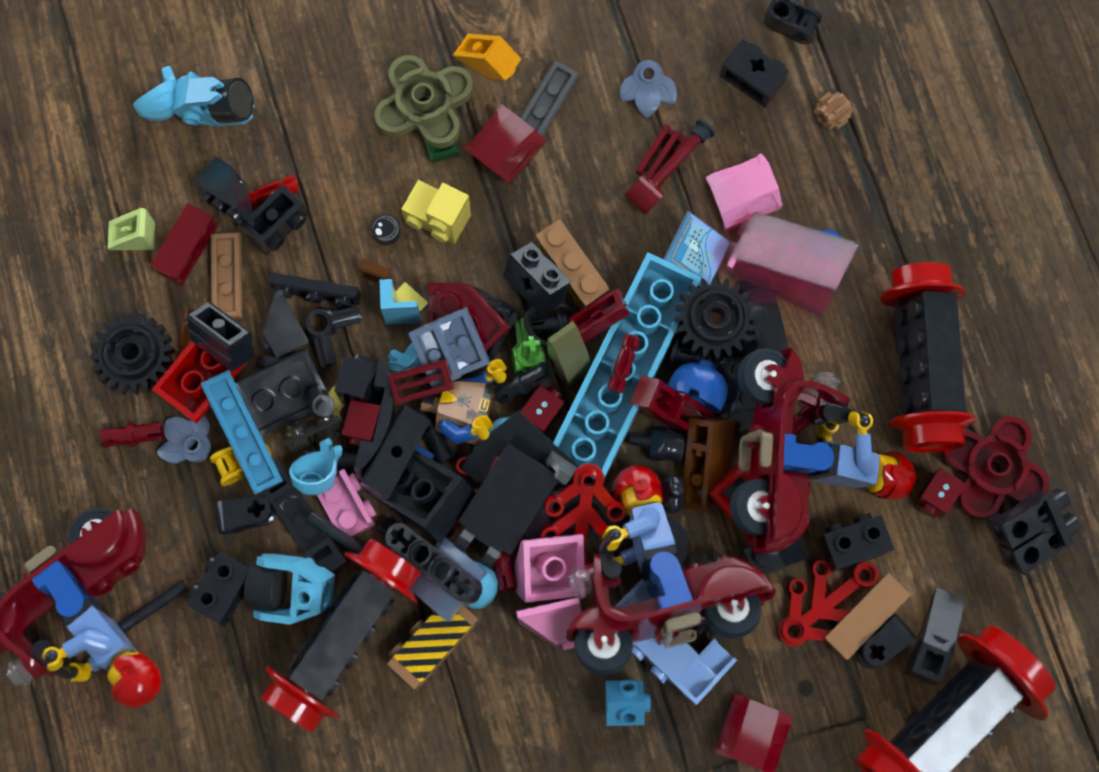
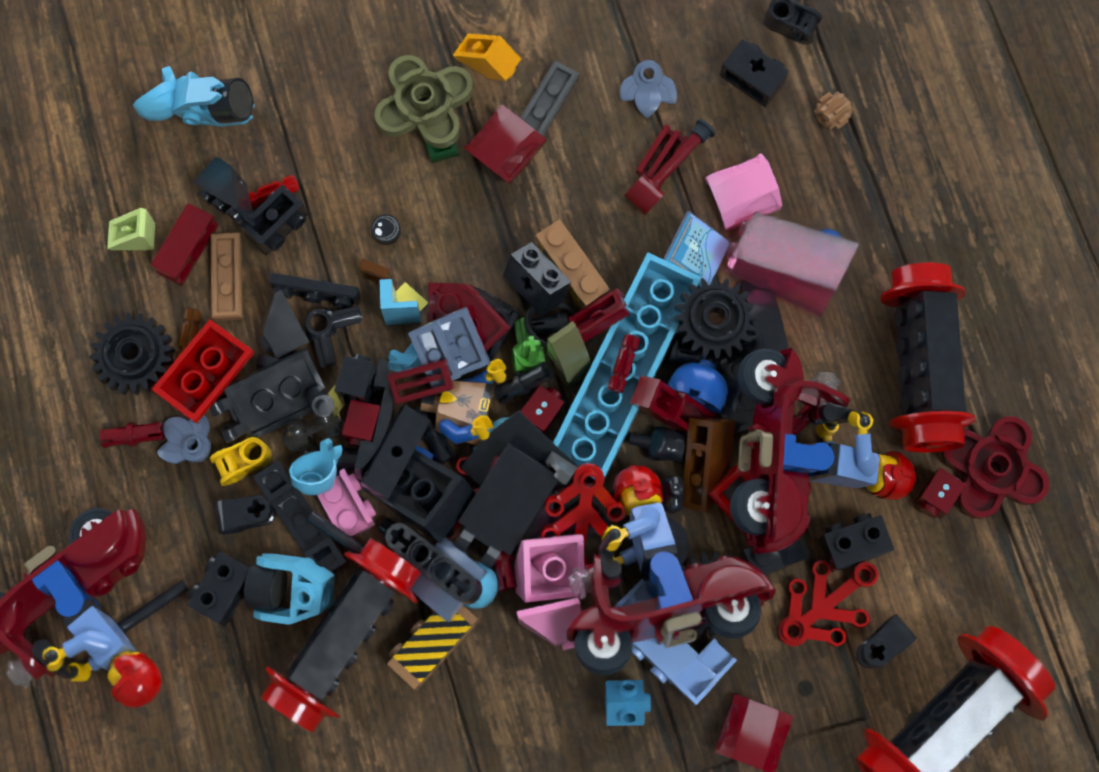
(220, 336): black brick -> none
(241, 432): dark azure tile -> none
(437, 211): light yellow brick -> none
(867, 616): medium nougat tile -> none
(936, 638): black slope -> none
(1034, 530): black hips -> none

